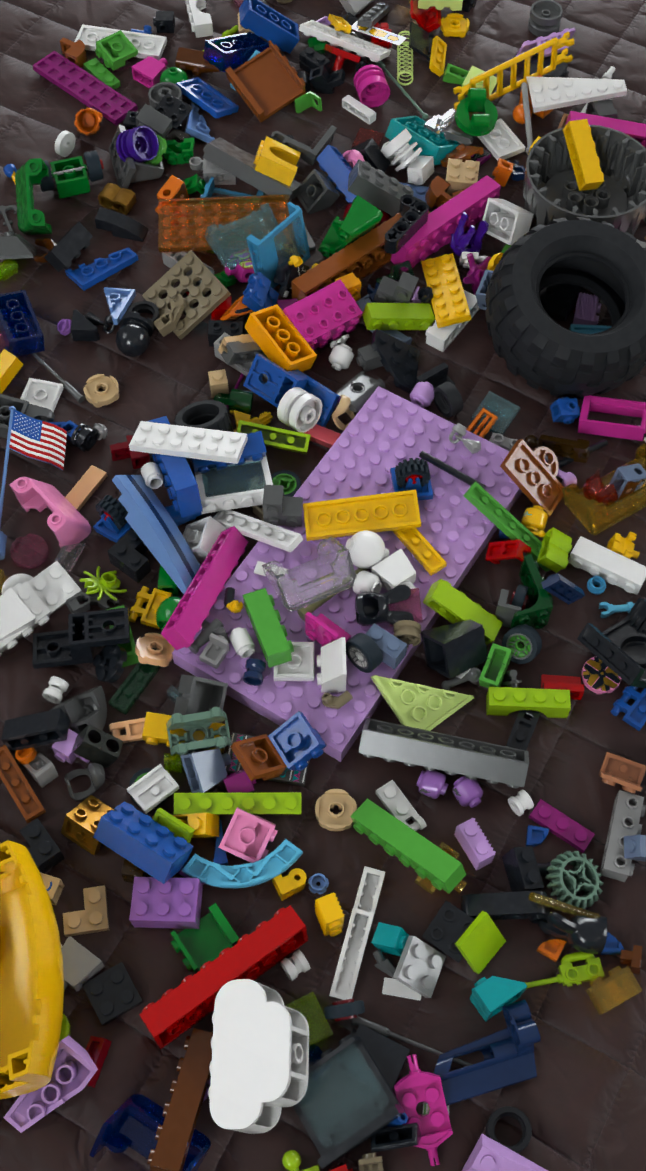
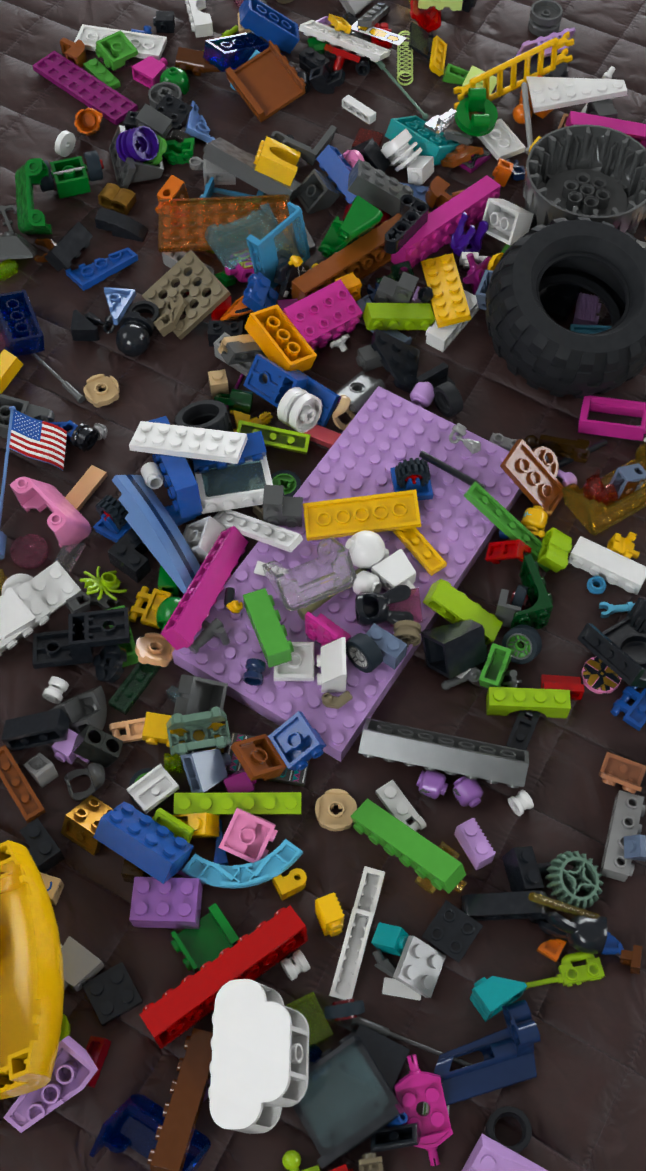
(10, 171): blue hinge -> none
(25, 755): orange tile -> none
(42, 393): white plate -> none
(64, 326): medium lavender plate -> none
(91, 919): tan plate -> none
(122, 451): dark red brick -> none
(195, 184): green bracket -> none
(207, 97): blue plate -> none
(215, 651): light grey bracket -> none
(242, 642): white brick -> none
(306, 101): bright green bracket -> none
(324, 883): medium blue plate -> none
(341, 357): white head -> none
(371, 86): dark pink wheel -> none
(419, 704): yellowish green tile -> none
(454, 25): yellow plate -> none
(461, 174): tan piece -> none
(480, 942): lime tile -> none
(481, 425): orange tile -> none
(501, 408): clear light blue plate -> none
(536, 835): blue tile -> none
(561, 826): magenta plate -> none
(562, 588): dark blue plate -> none
(565, 410): blue brick -> none
(583, 155): yellow brick -> none
(613, 990): clear yellow brick -> none

